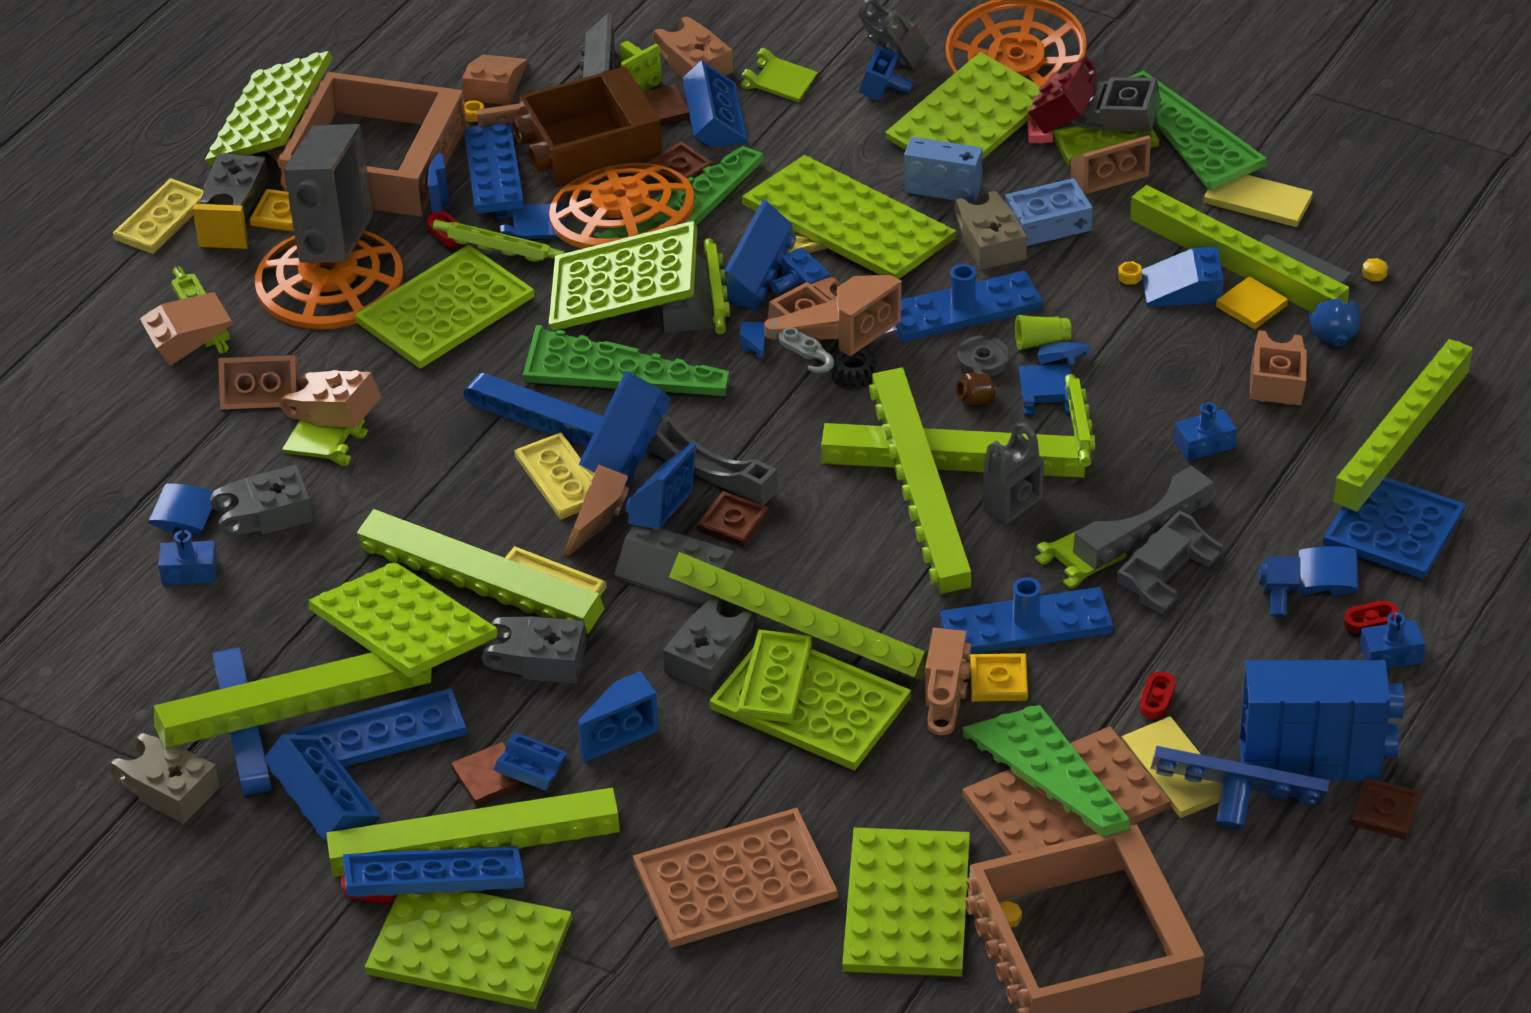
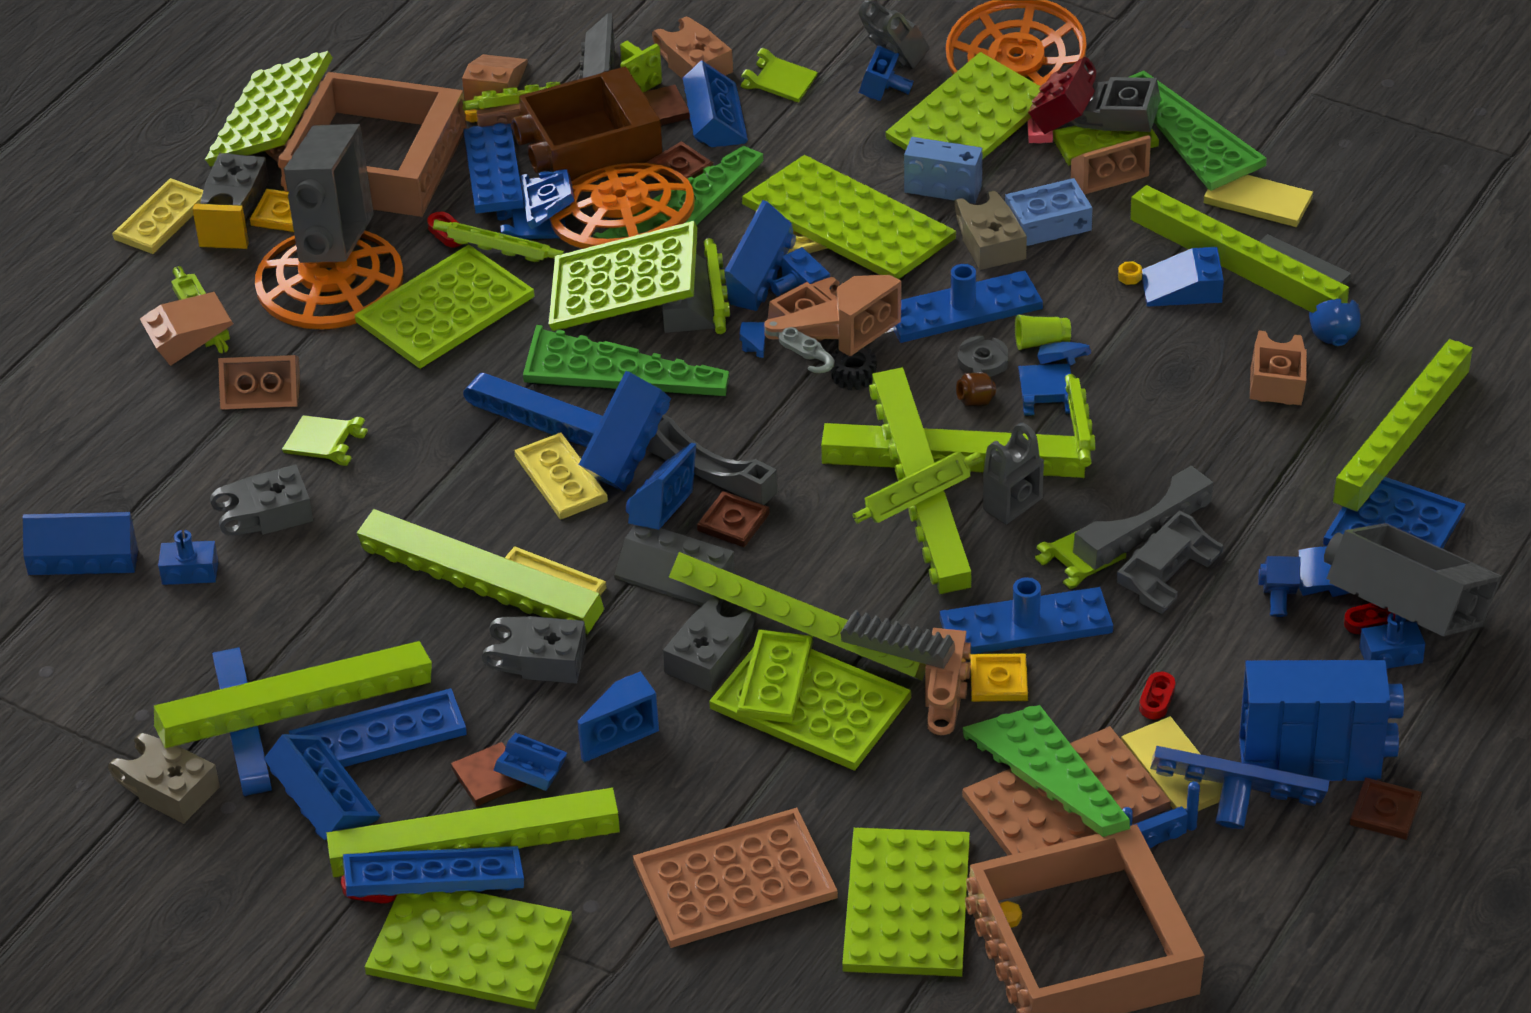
(79, 543): none -> blue slope
(183, 508): blue slope -> none
(333, 398): nougat brick -> none
(402, 619): lime plate -> none
(438, 184): blue slope -> none
(508, 97): none -> lime plate
(546, 195): none -> blue wing
(601, 501): nougat slope -> none
(898, 640): none -> dark grey gear
(917, 487): none -> lime plate
(1171, 823): none -> blue plate
(1205, 433): blue brick -> none
(1252, 302): yellow tile -> none
(1375, 269): yellow tile -> none
(1411, 578): none -> dark grey brick

